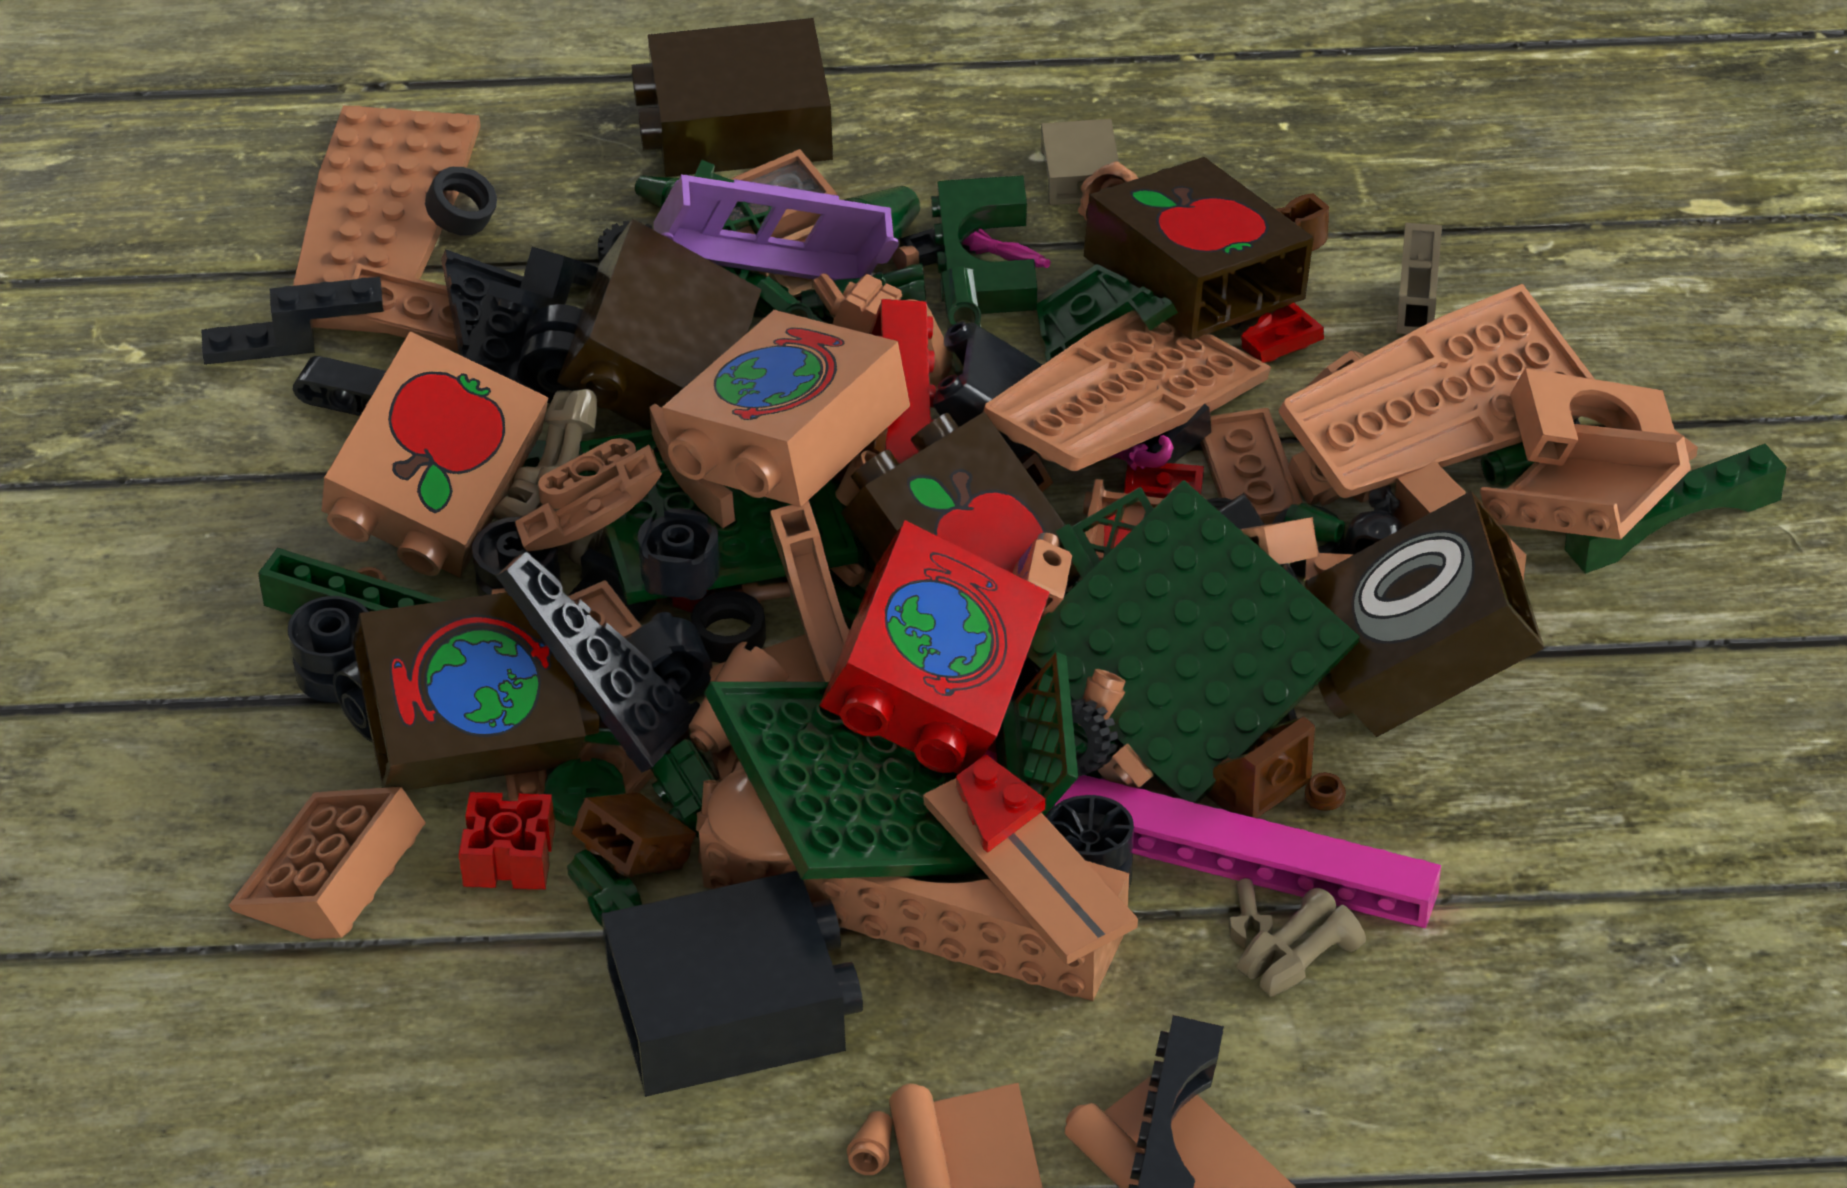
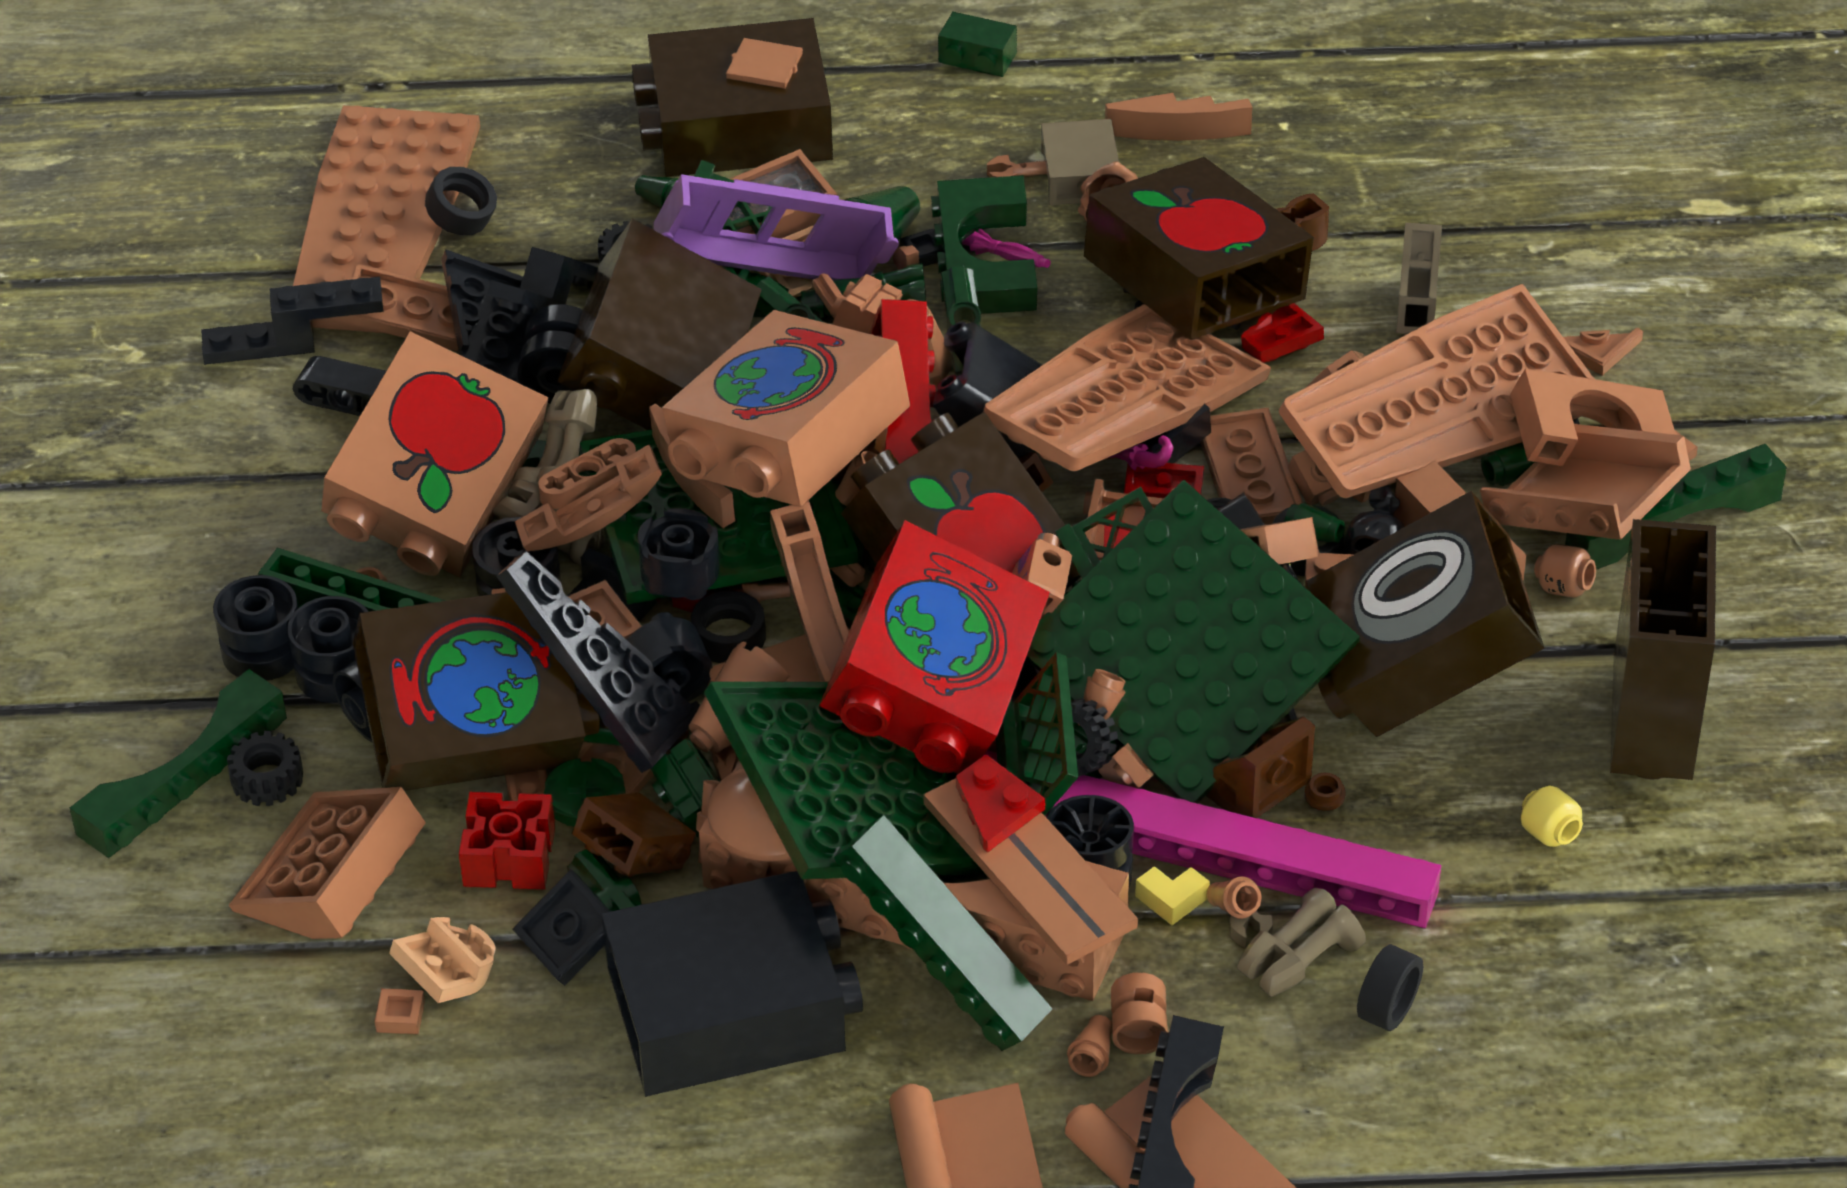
(123, 809): none -> dark green arch
(254, 625): none -> black wheel
(265, 785): none -> black tyre
(399, 1011): none -> nougat tile
(446, 959): none -> light nougat slope
(565, 927): none -> black tile
(764, 63): none -> nougat piece
(870, 1147): nougat cone -> none
(942, 933): none -> brick
(977, 44): none -> dark green brick
(1002, 166): none -> nougat bar
(1091, 1048): none -> nougat cone
(1093, 302): dark green wing -> none
(1138, 1012): none -> nougat wheel
(1168, 119): none -> nougat slope
(1172, 897): none -> light yellow piece
(1235, 896): none -> nougat cone
(1390, 987): none -> black tyre
(1551, 816): none -> light yellow head
(1565, 570): none -> nougat head
(1603, 350): none -> nougat tile
(1663, 649): none -> dark brown brick

